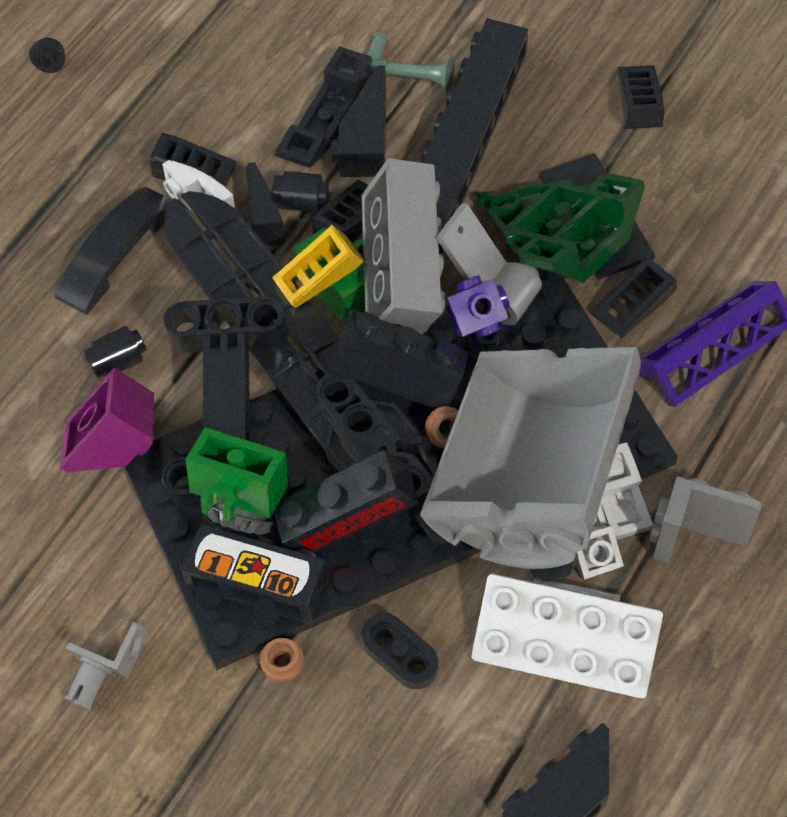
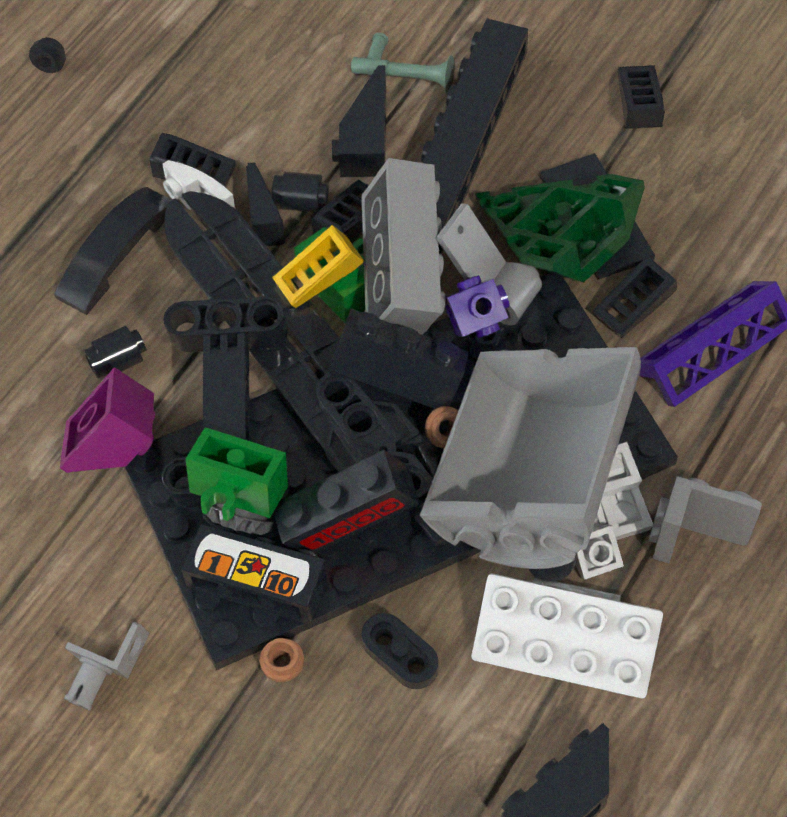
(320, 124): black slope -> none

